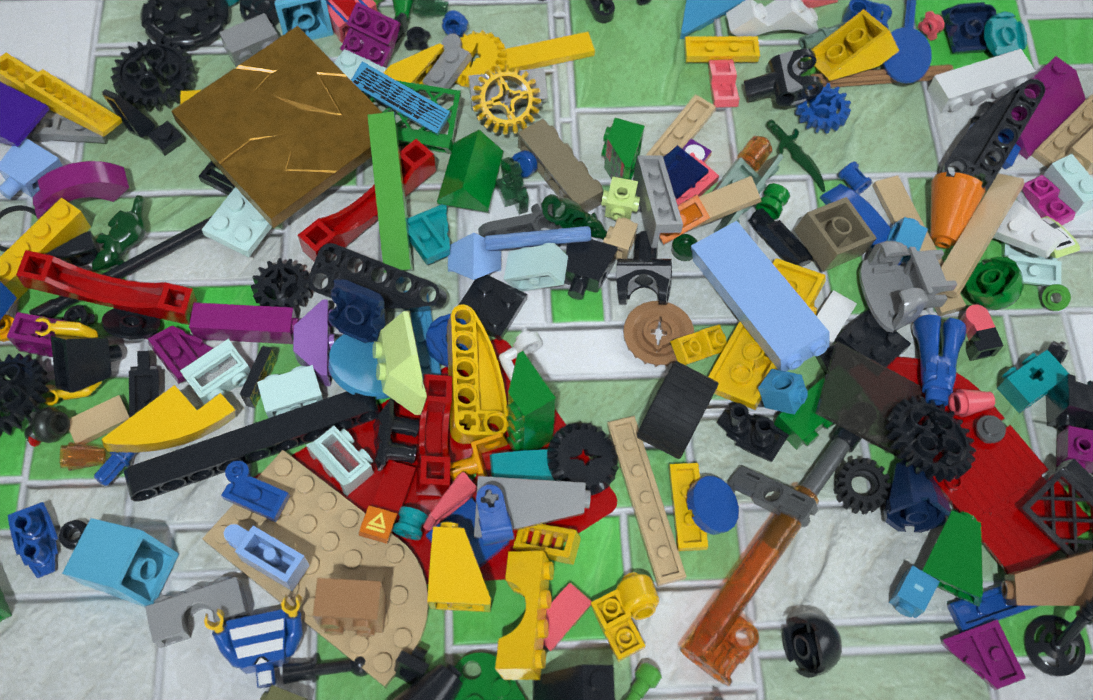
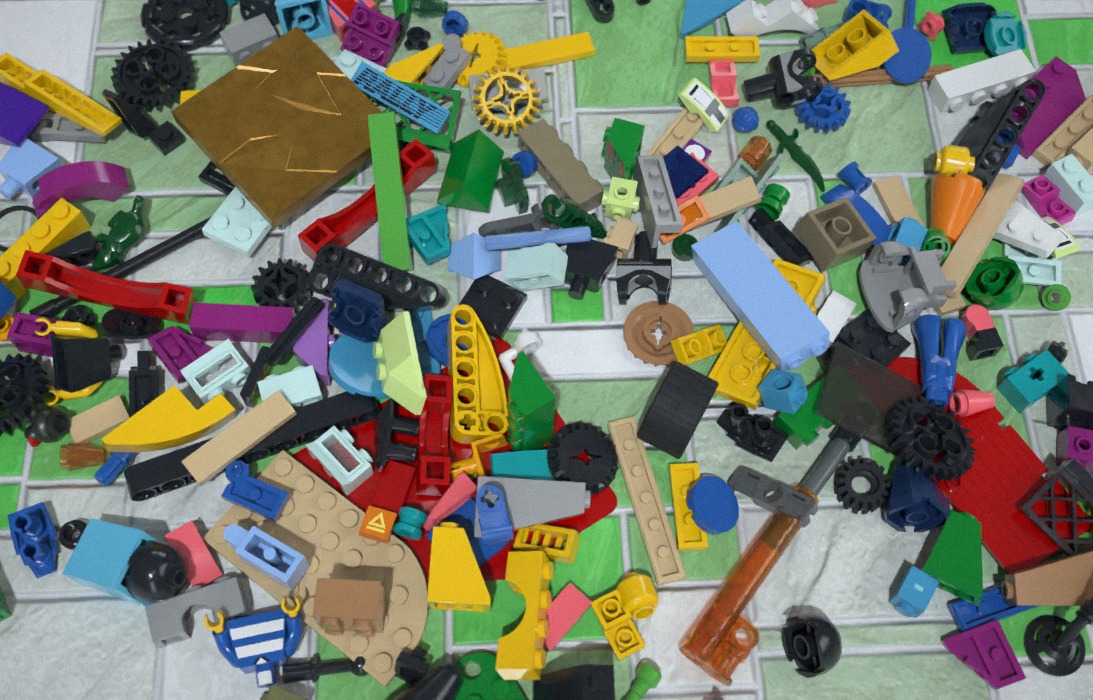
(156, 572): none -> black cylinder
(202, 565): none -> coral slope
(239, 437): none -> tan tile
(293, 331): none -> black axle
(702, 101): none -> slope
(745, 119): none -> blue piece
(936, 238): none -> green wheel
(953, 159): none -> yellow head
(990, 429): dark grey plate -> none

